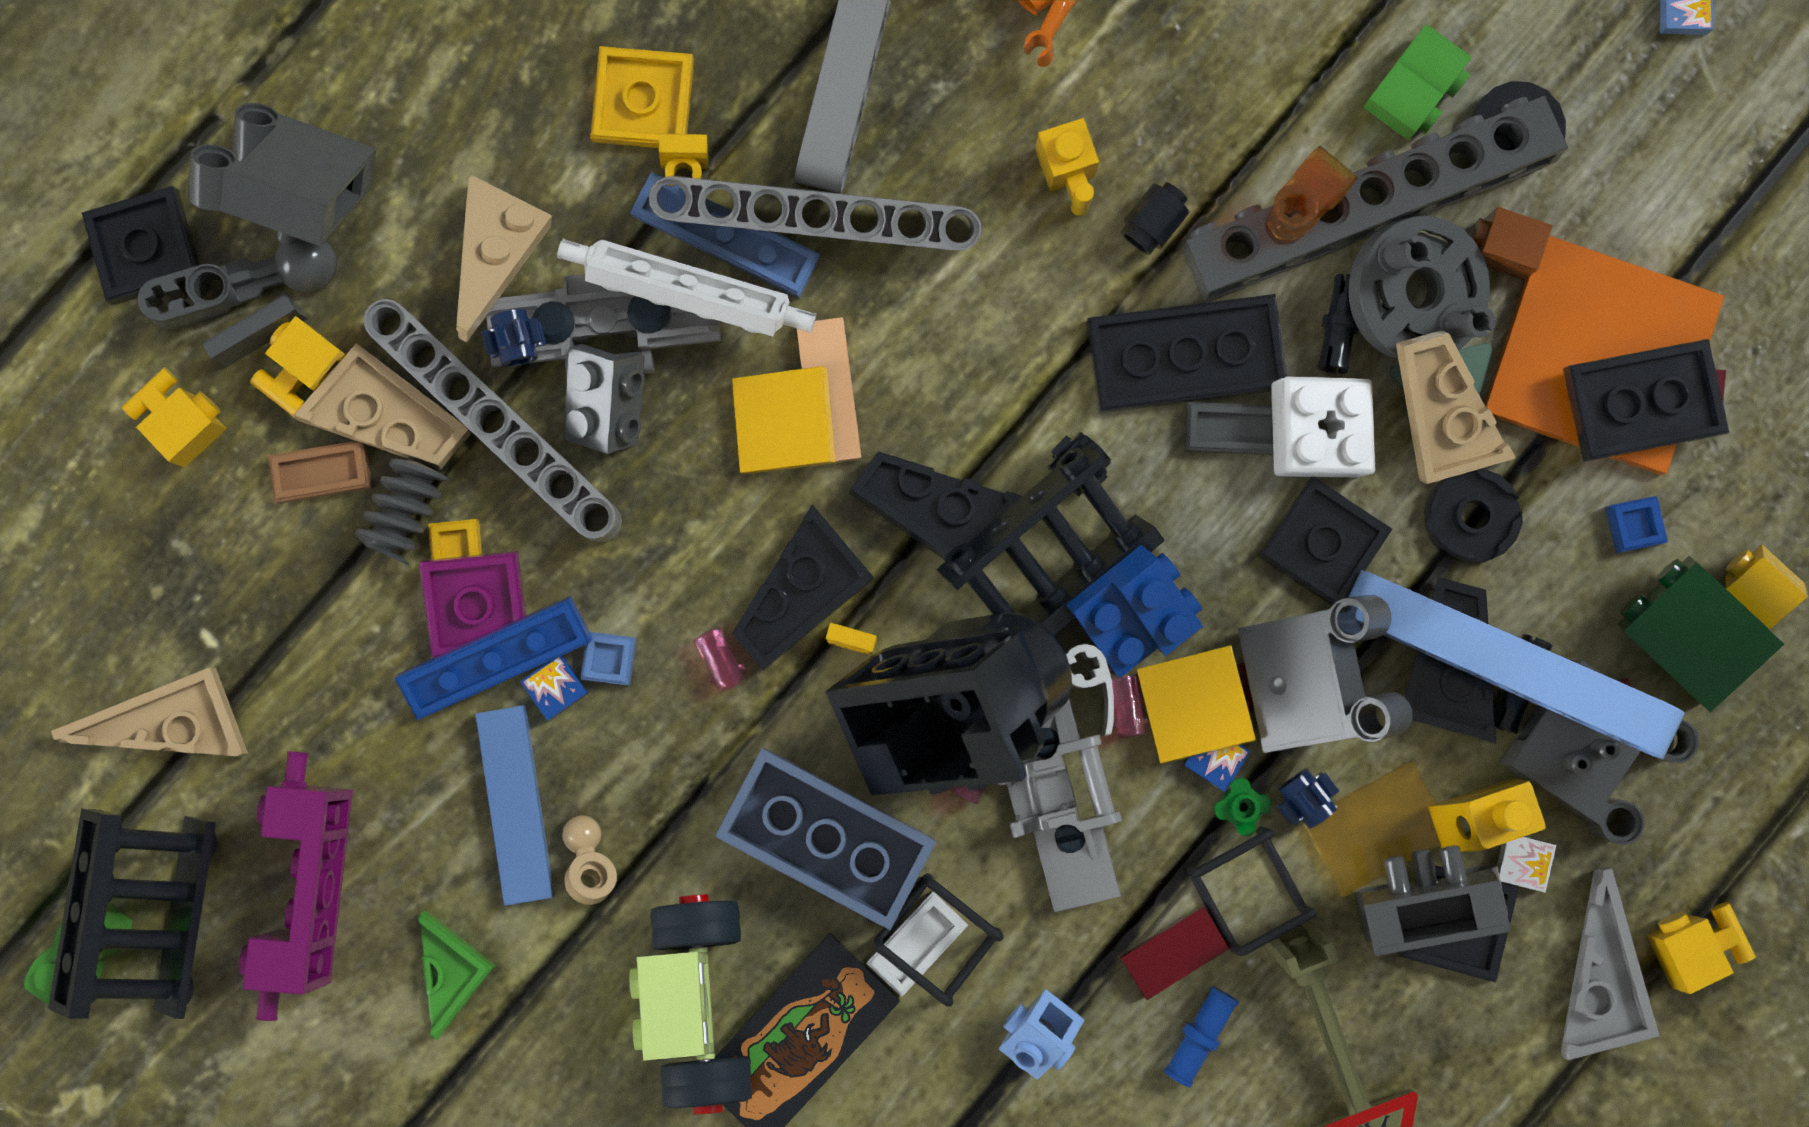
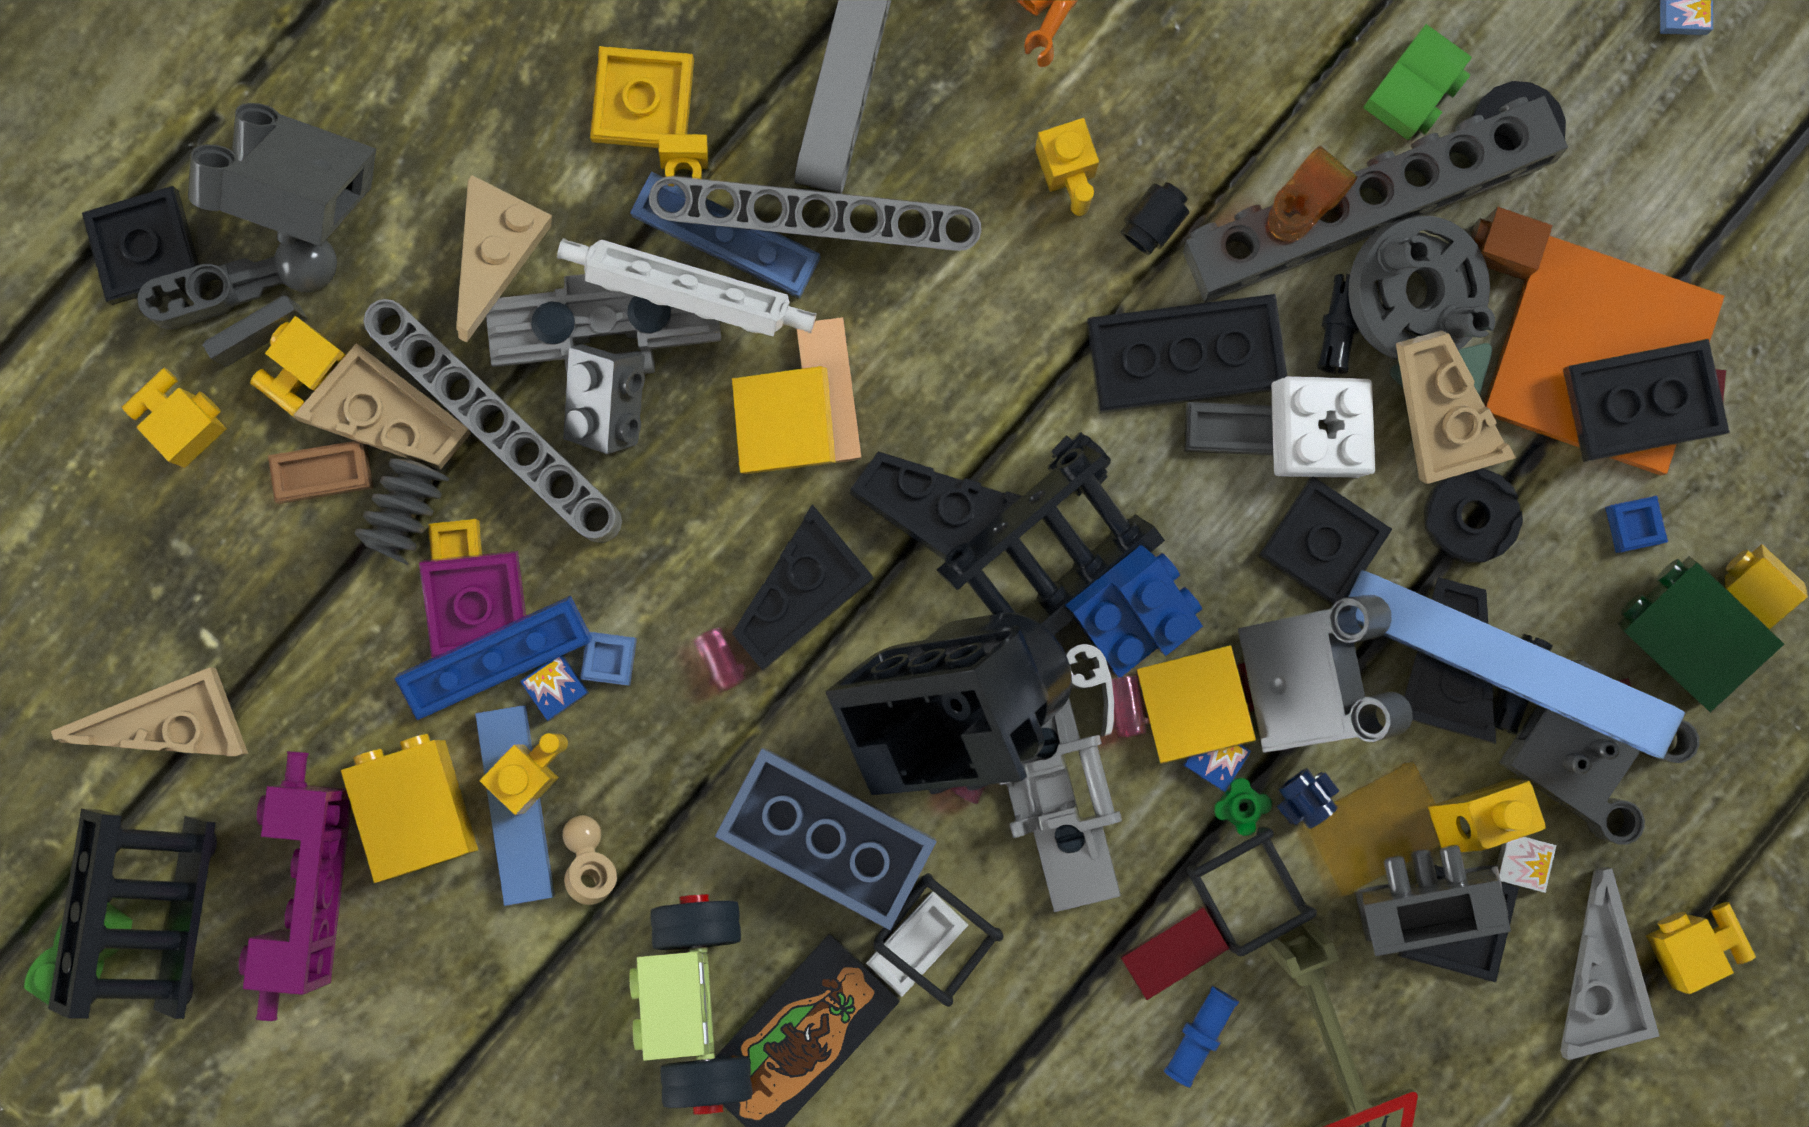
(408, 808): none -> yellow brick
(450, 970): bright green tile -> none
(513, 338): dark blue gear -> none
(523, 774): none -> yellow brick
(851, 639): yellow tile -> none
(1041, 1034): light blue brick -> none

